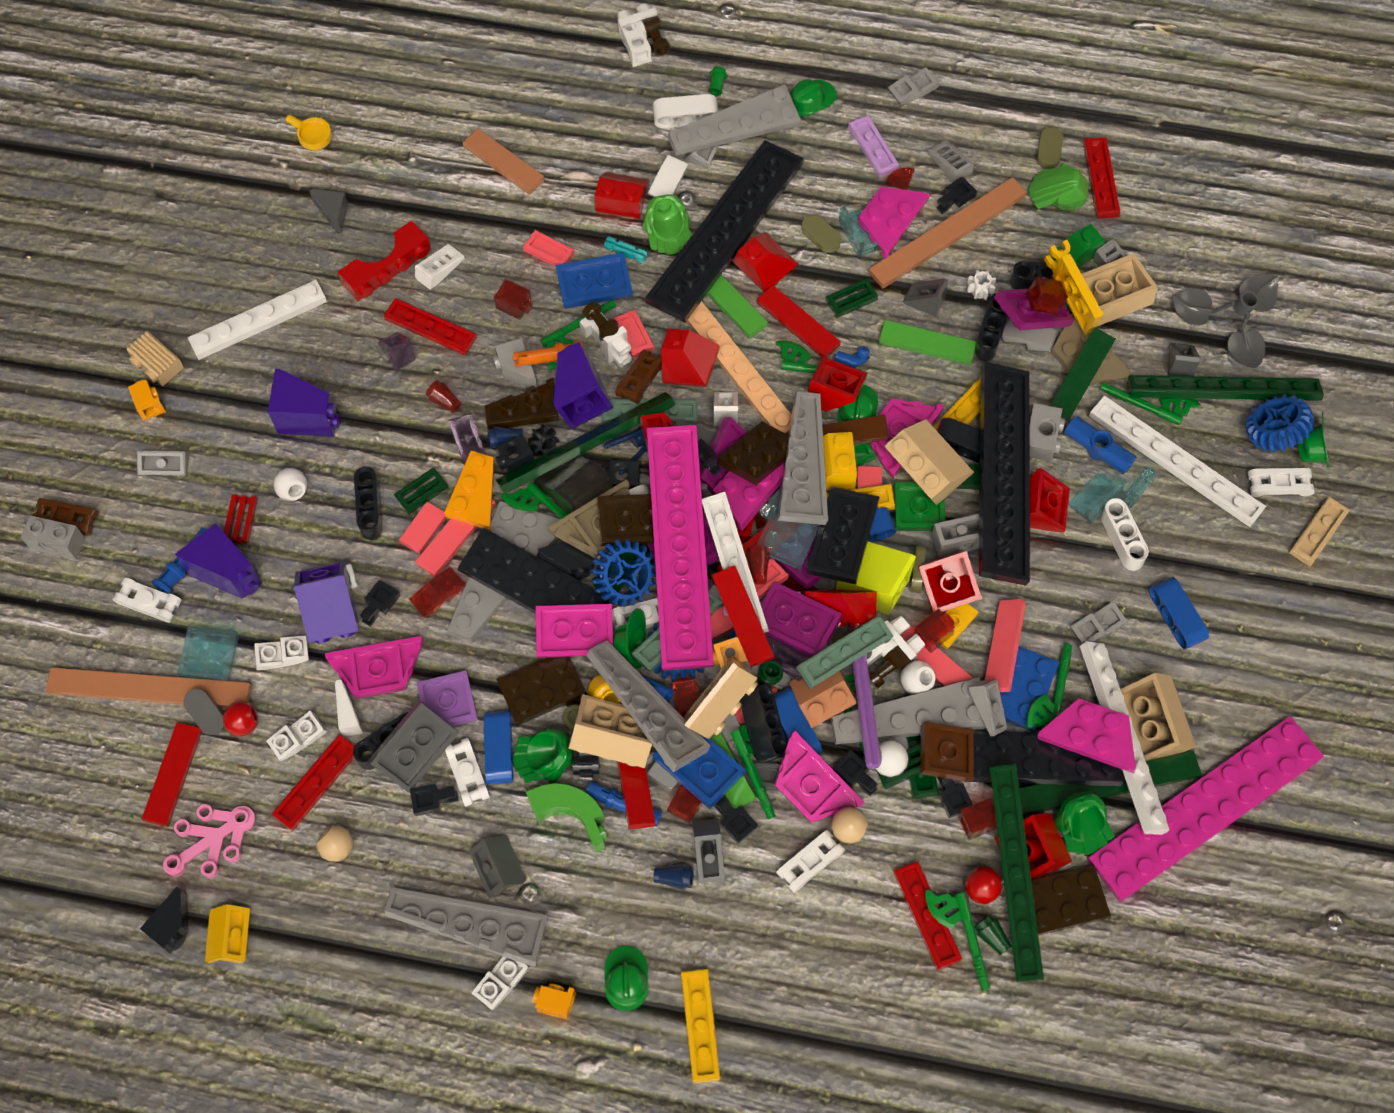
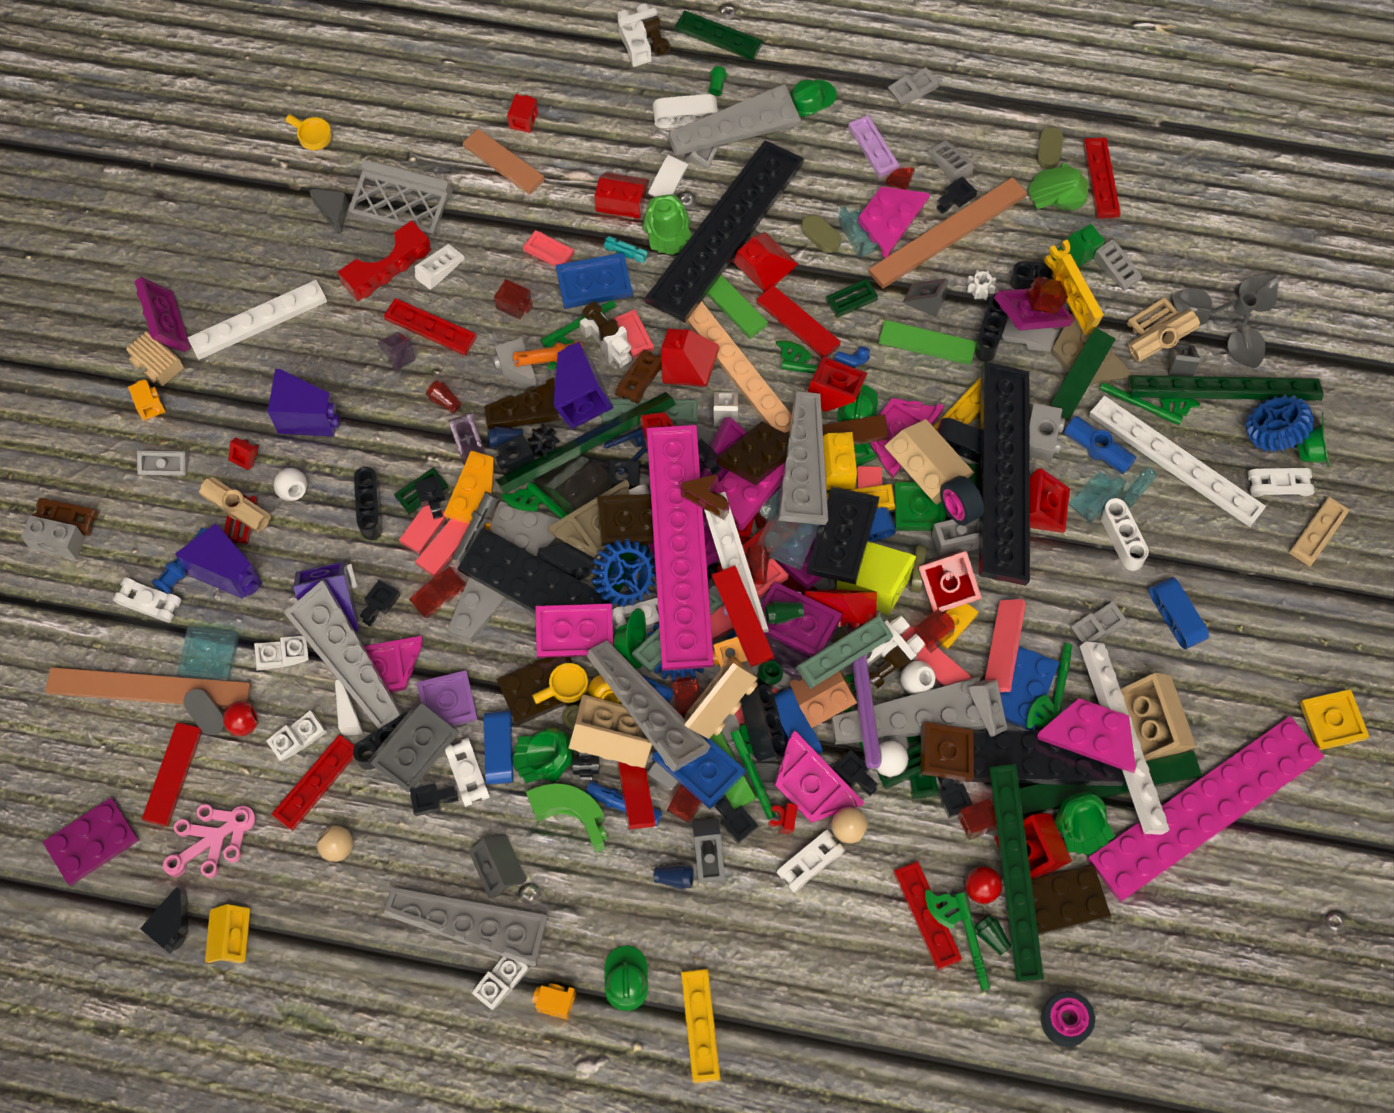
(90, 841): none -> magenta plate
(162, 314): none -> magenta plate
(224, 497): none -> tan piece
(242, 453): none -> red tile
(335, 641): none -> light grey wing
(409, 182): none -> light grey fence
(431, 494): none -> black plate
(479, 519): none -> dark grey pin
(522, 113): none -> red brick
(566, 684): none -> yellow piece
(701, 493): none -> reddish brown slope
(718, 35): none -> dark green tile
(781, 612): none -> dark green cone
(787, 818): none -> red tile
(962, 500): none -> black wheel
(1080, 1010): none -> wheel
(1121, 287): tan slope -> none
(1139, 328): none -> tan tile
(1175, 329): none -> tan piece
(1334, 720): none -> yellow plate

